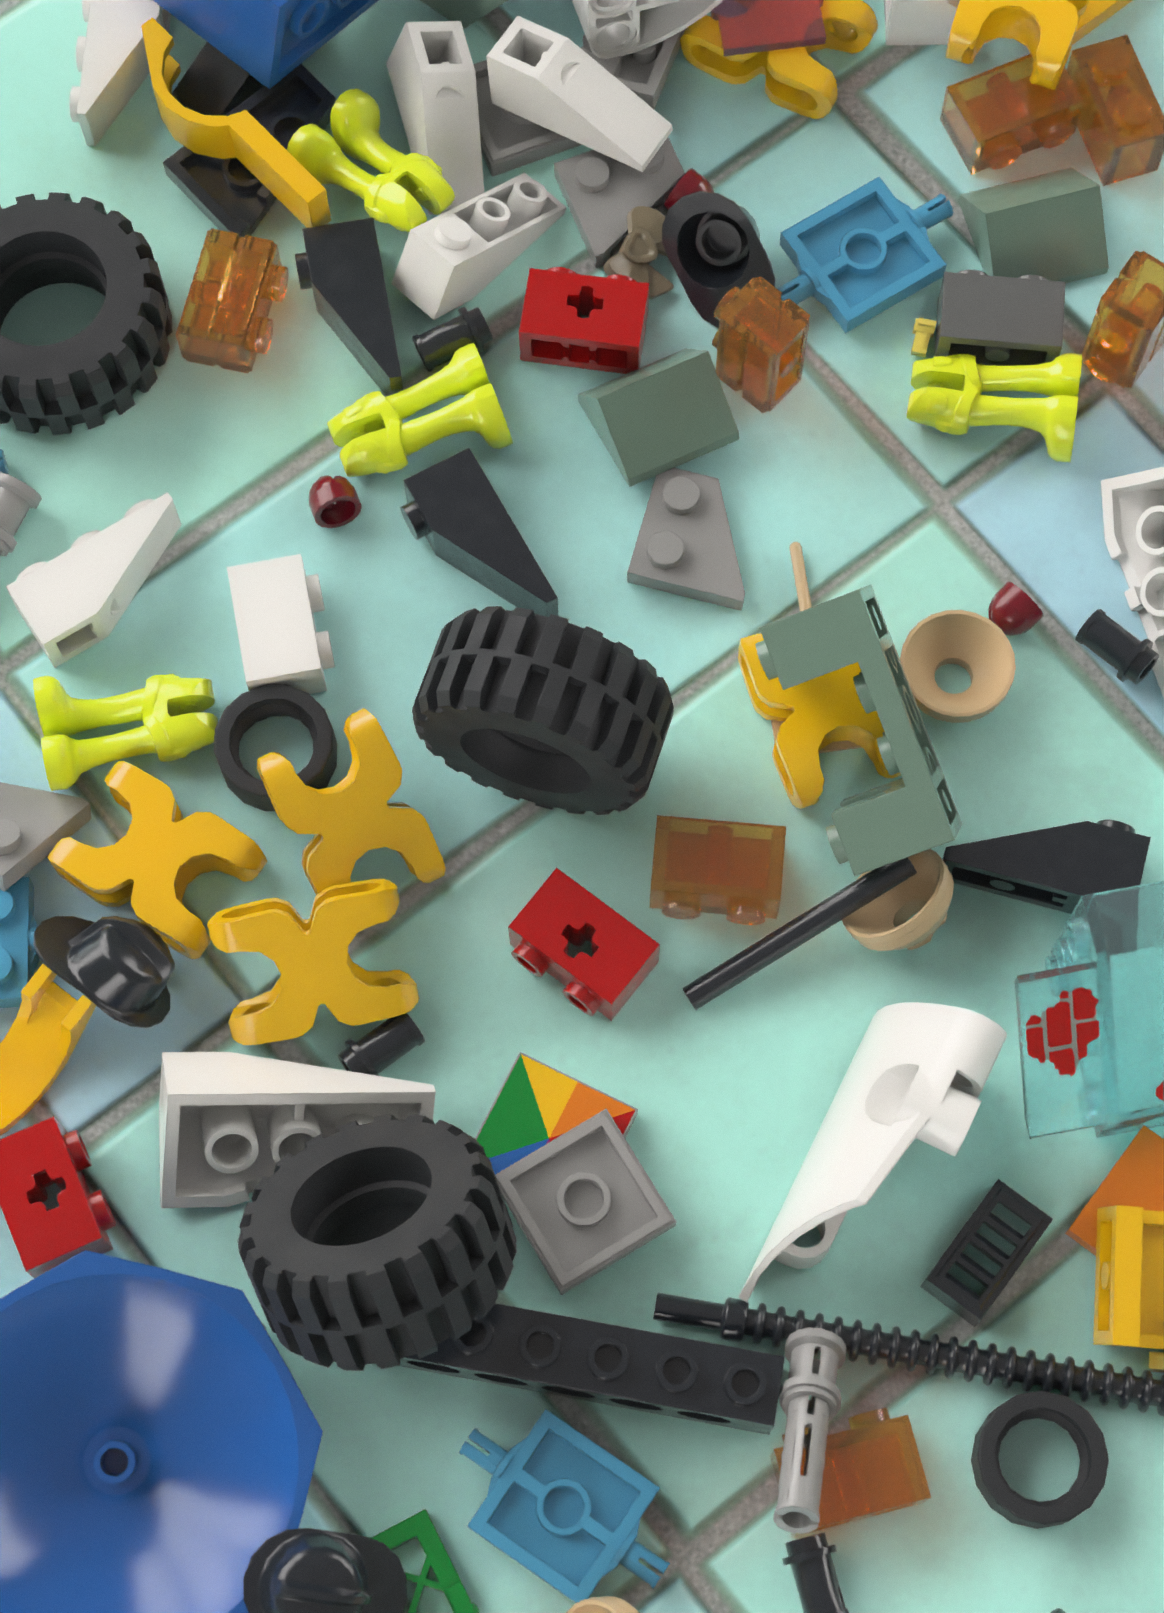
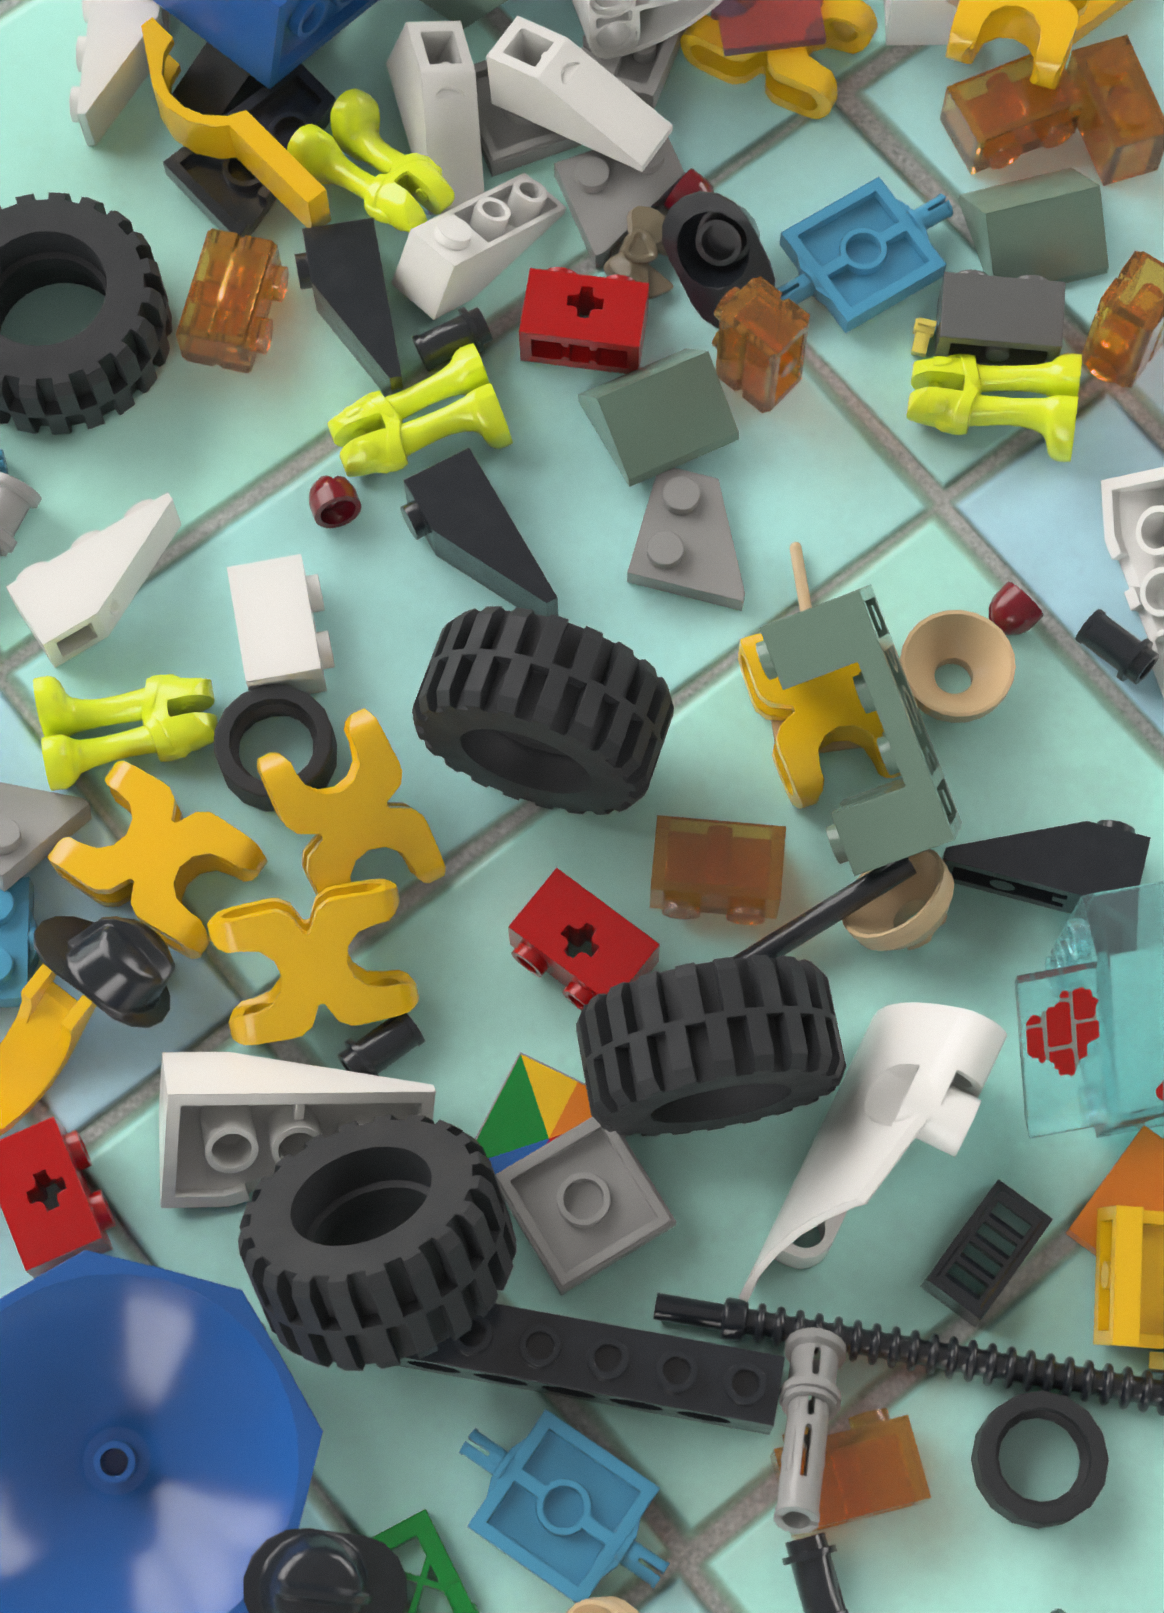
(710, 1045): none -> black tyre

